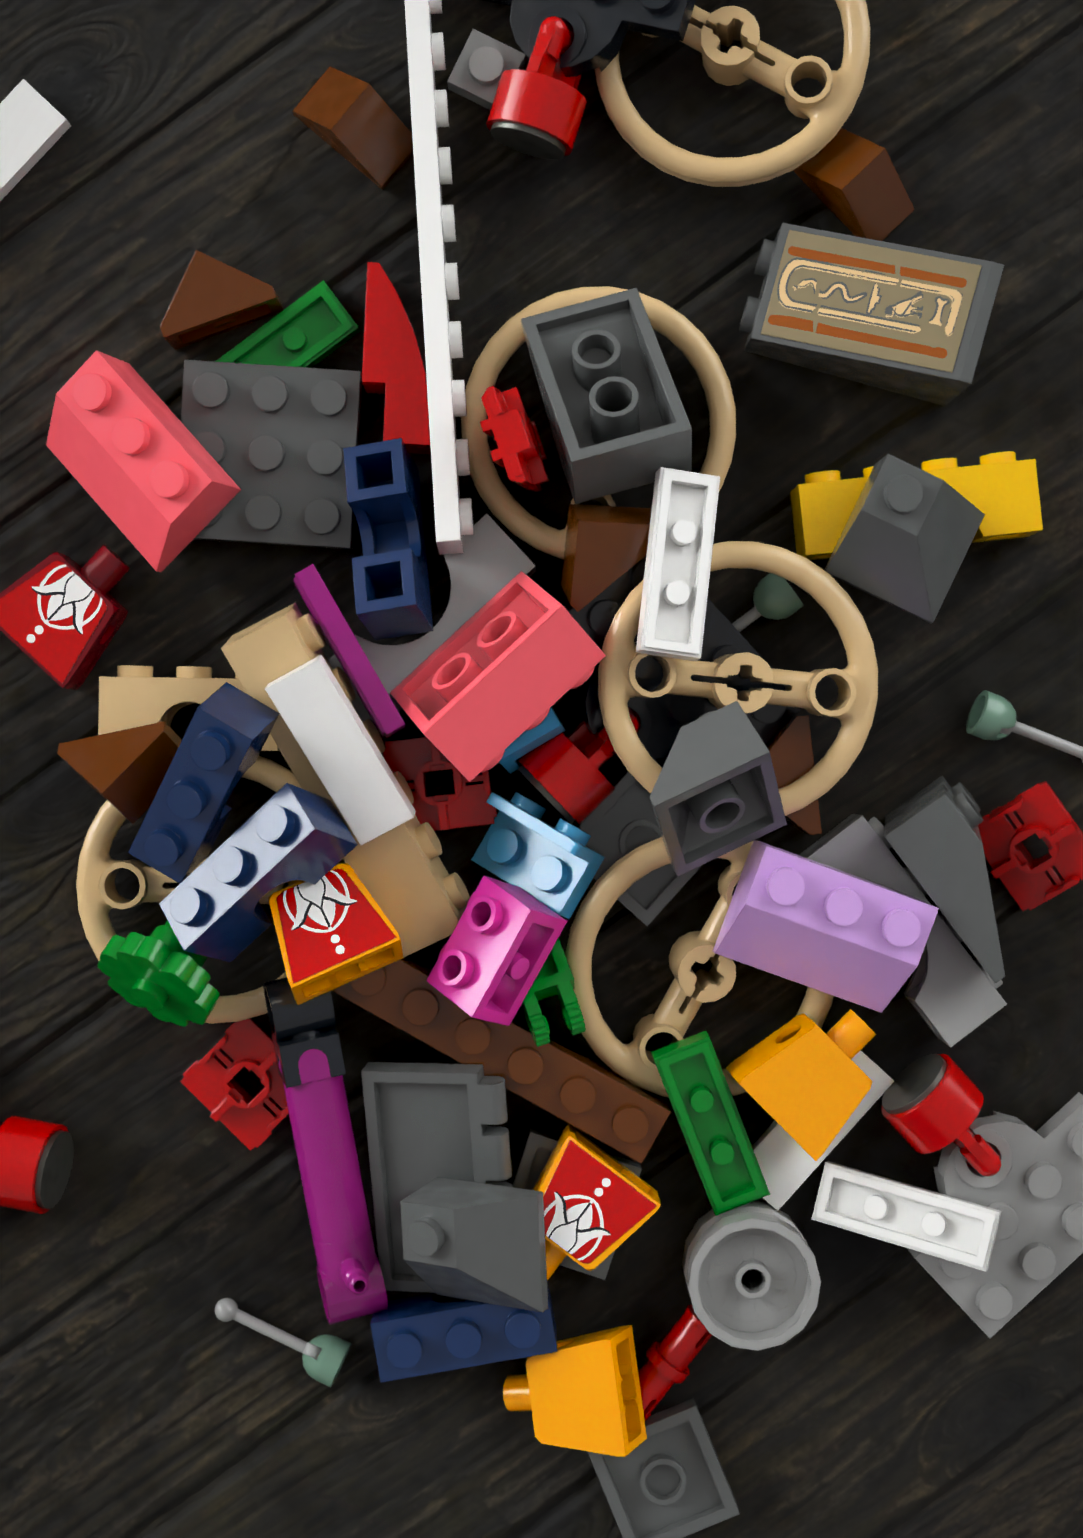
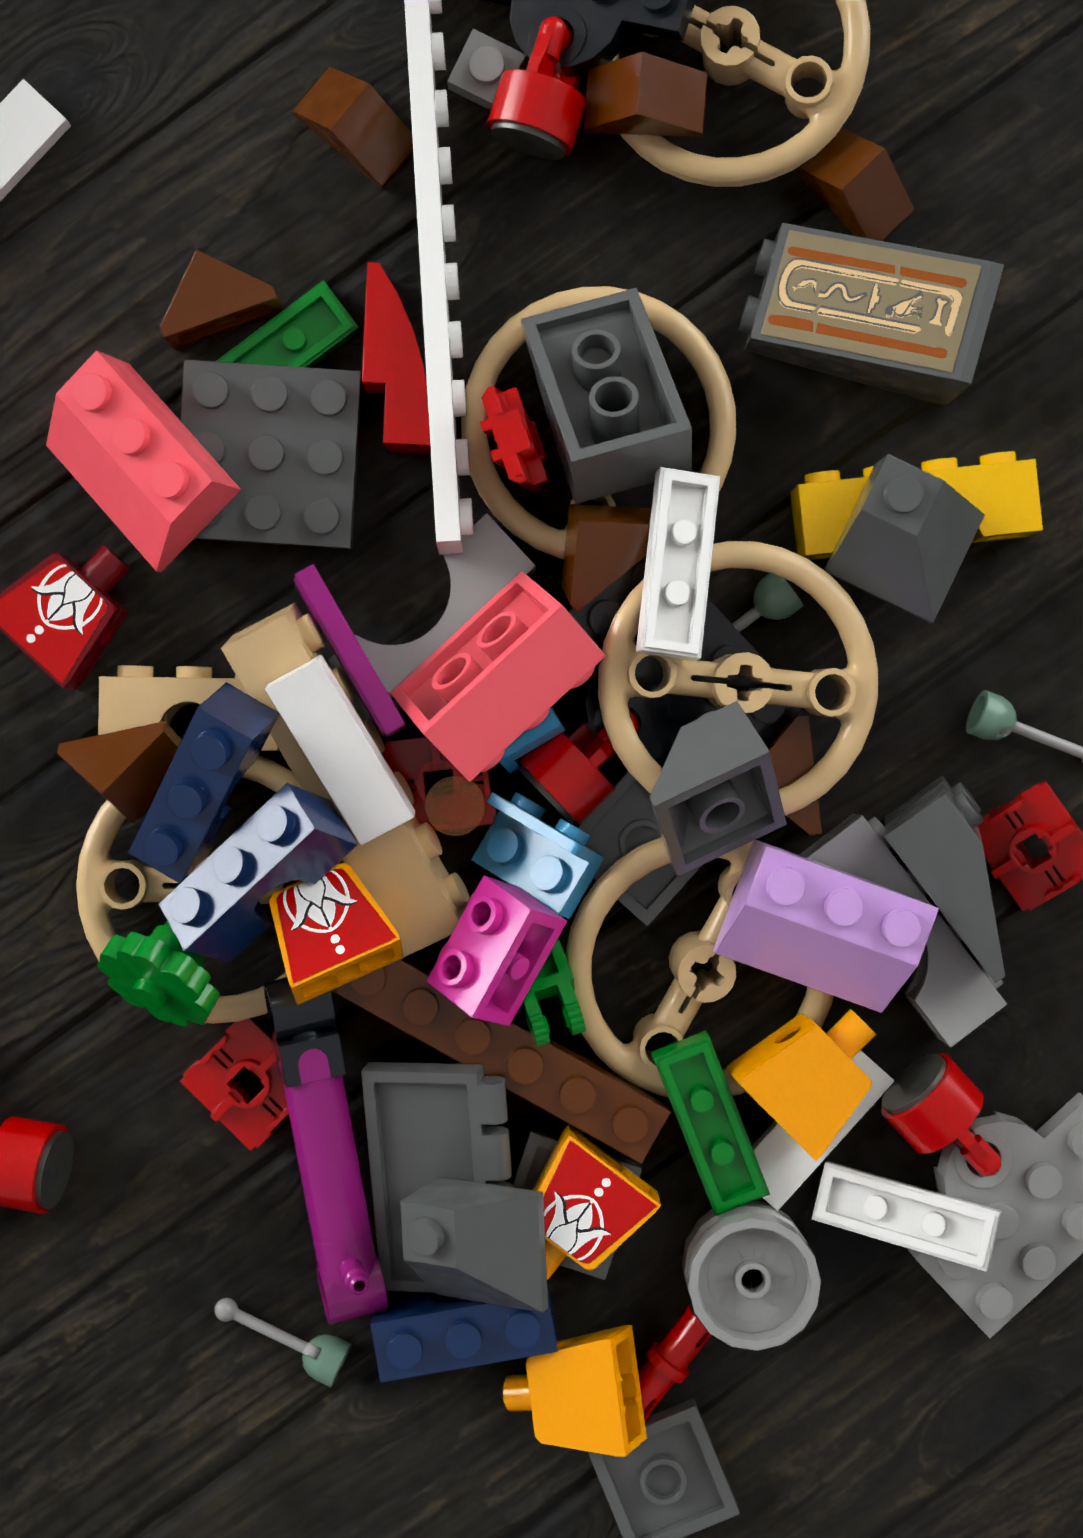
(393, 571): dark blue arch -> none
(455, 806): none -> clear orange plate
(645, 97): none -> reddish brown slope

